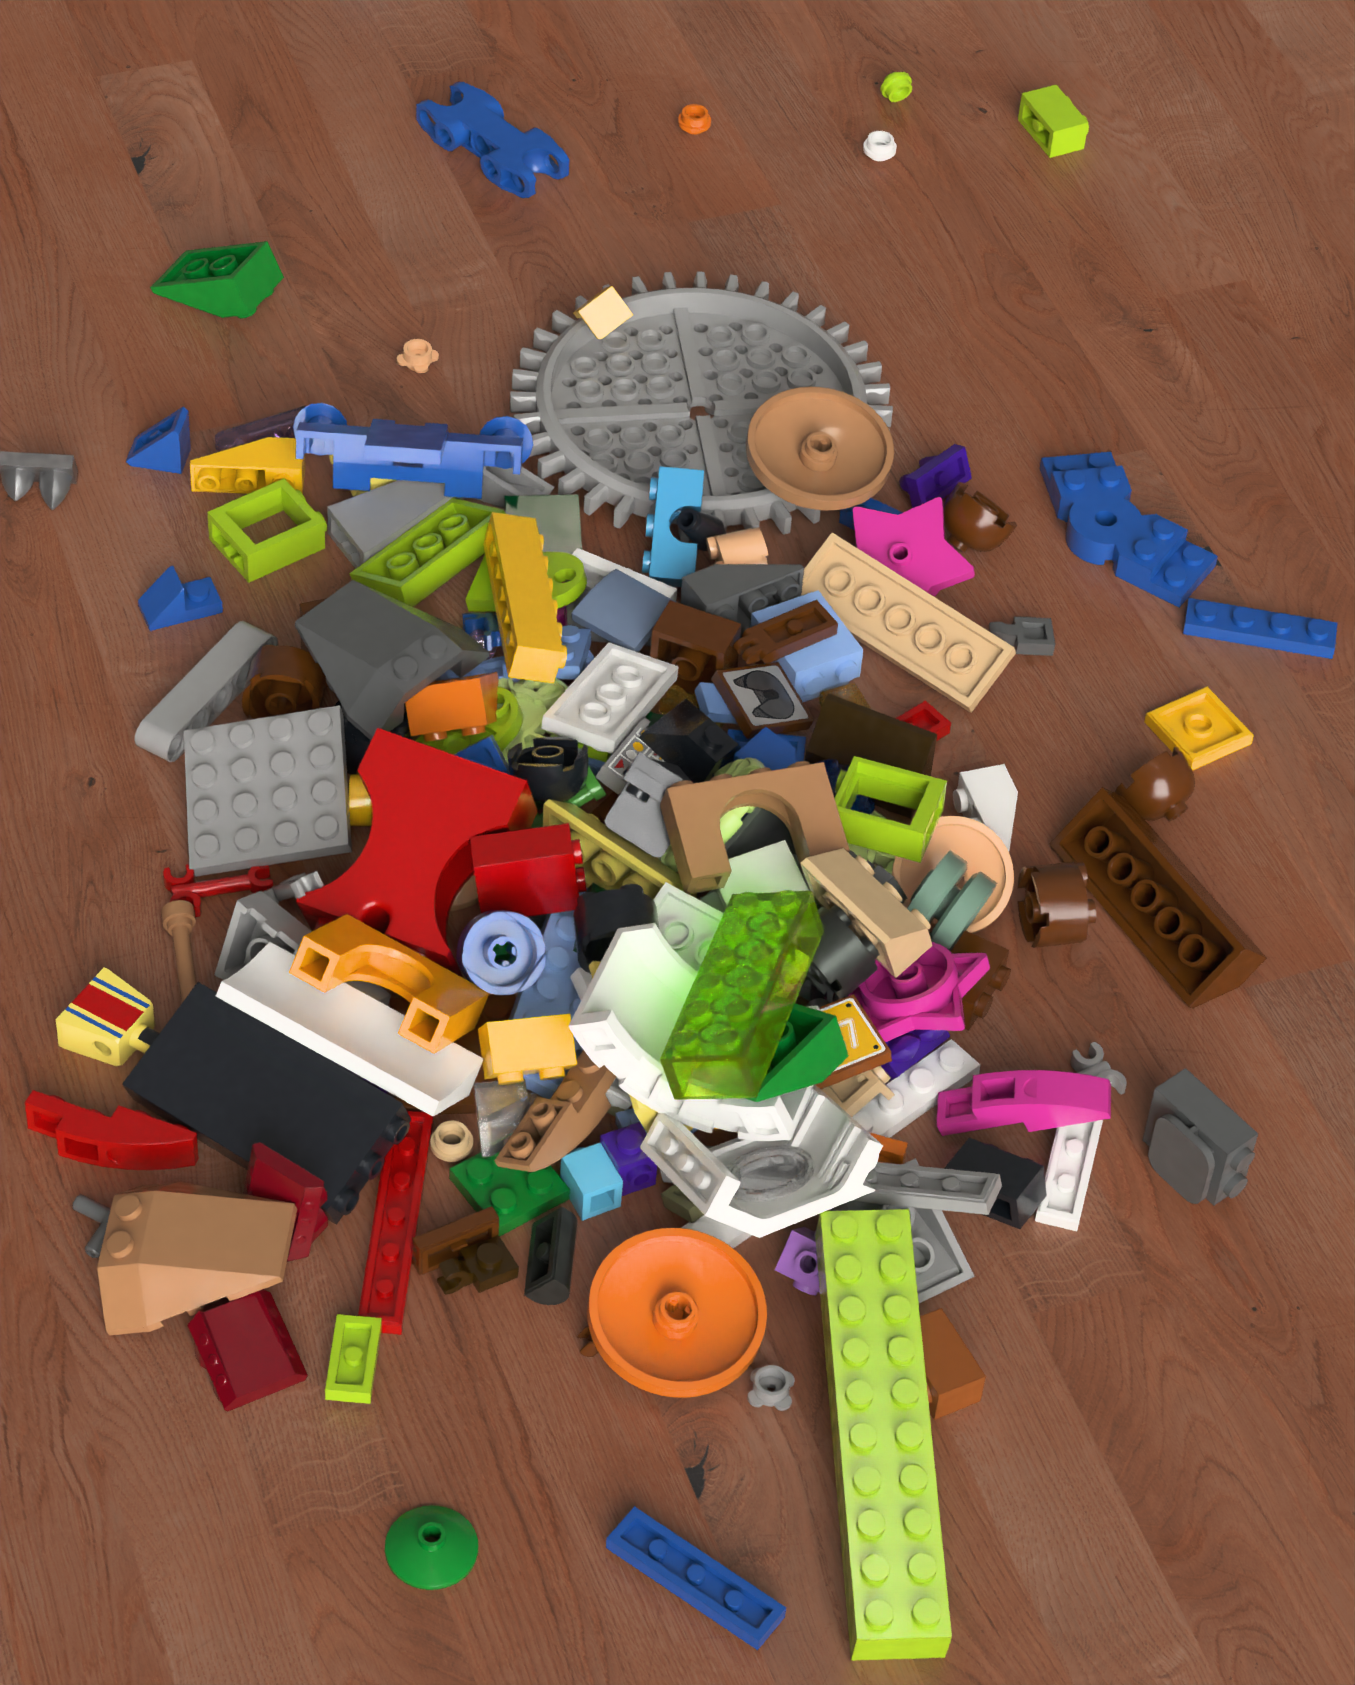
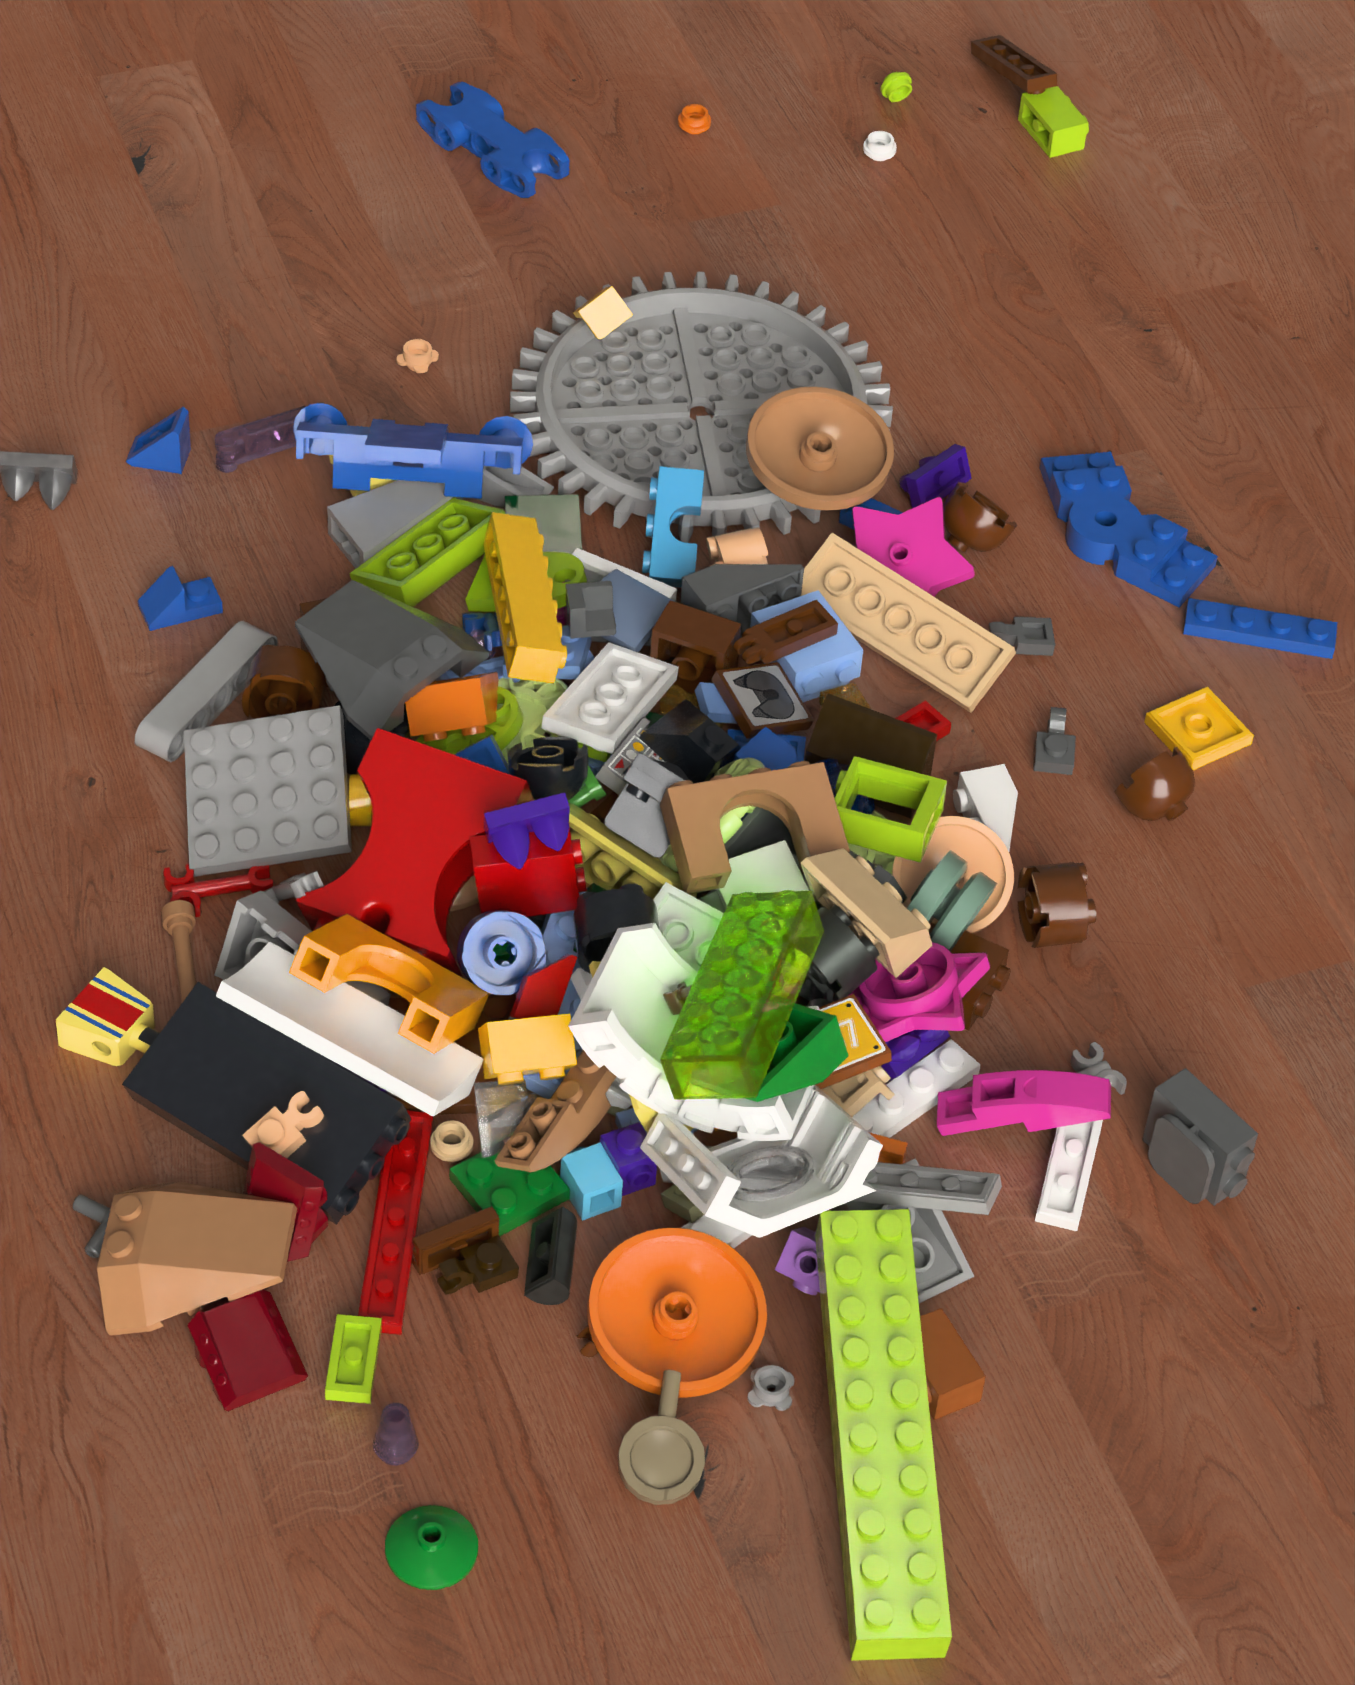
(121, 1142): red slope -> none
(222, 279): green slope -> none
(249, 467): yellow slope -> none
(270, 555): lime window -> none
(281, 1130): none -> light nougat plate
(395, 1435): none -> cone
(511, 827): none -> dark purple tile
(544, 989): none -> red tile
(590, 609): none -> dark grey panel
(661, 1454): none -> dark tan piece
(677, 998): none -> hand
(696, 1578): blue plate -> none
(699, 526): black cone -> none
(1014, 64): none -> reddish brown plate
(1020, 1177): black brick -> none
(1053, 748): none -> dark grey plate
(1157, 900): reddish brown slope -> none

